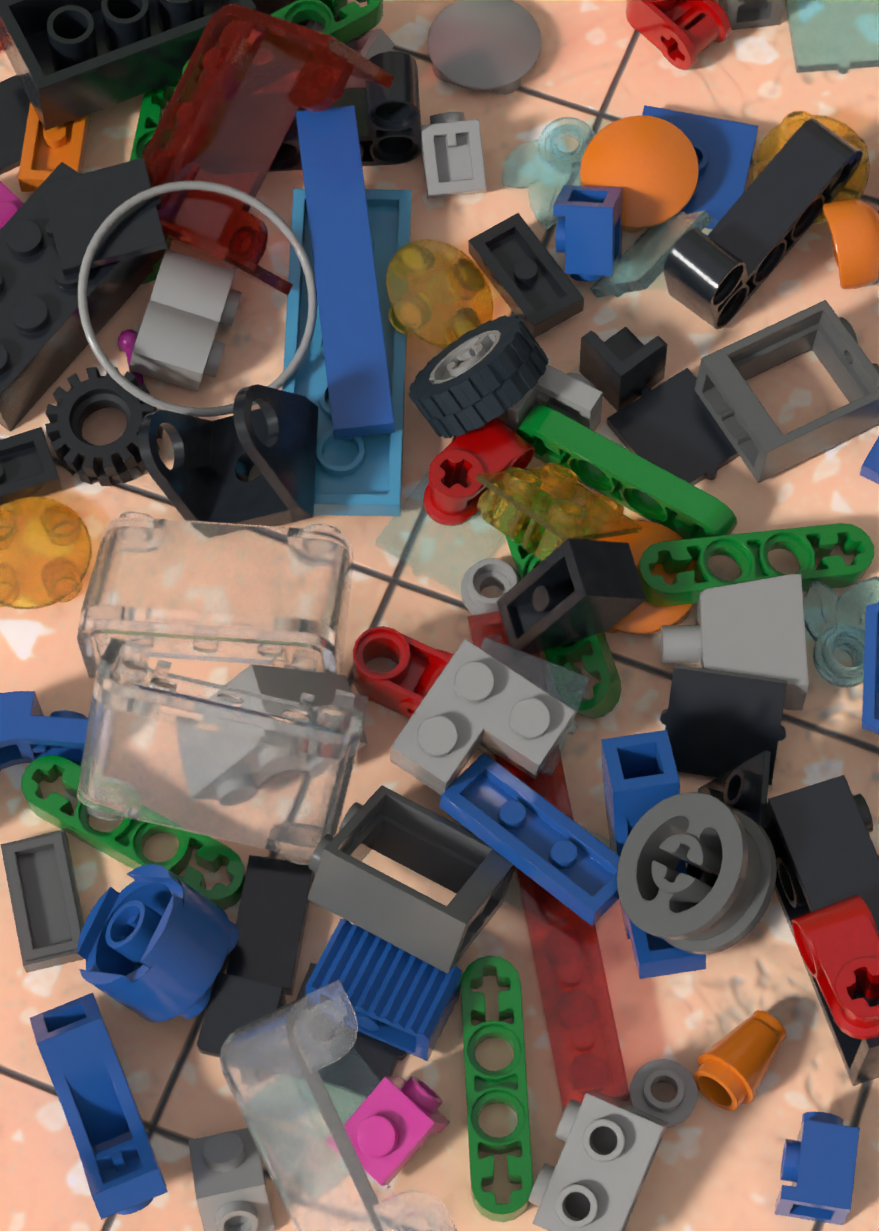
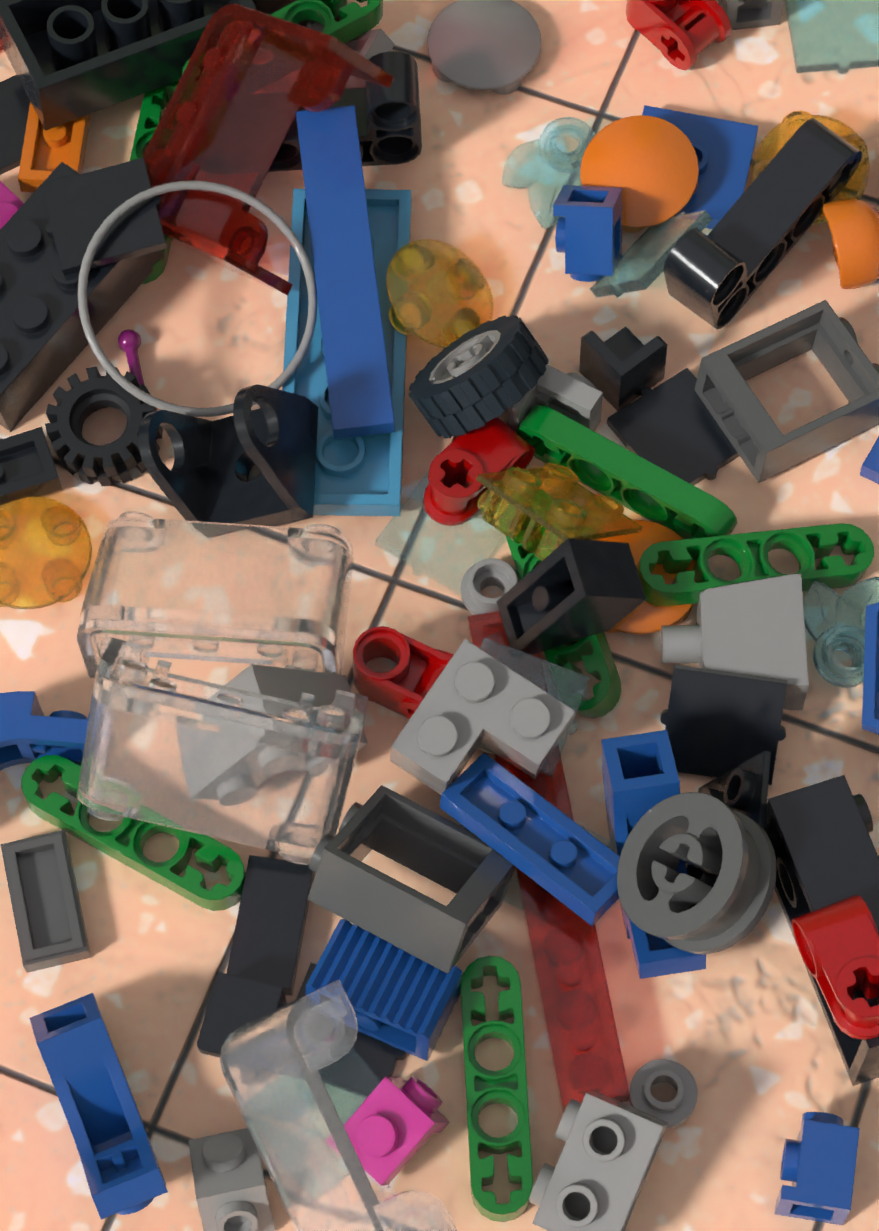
(156, 945): blue brick -> none
(183, 320): light grey brick -> none
(452, 156): light grey bracket -> none
(526, 275): black plate -> none
(739, 1061): orange cone -> none

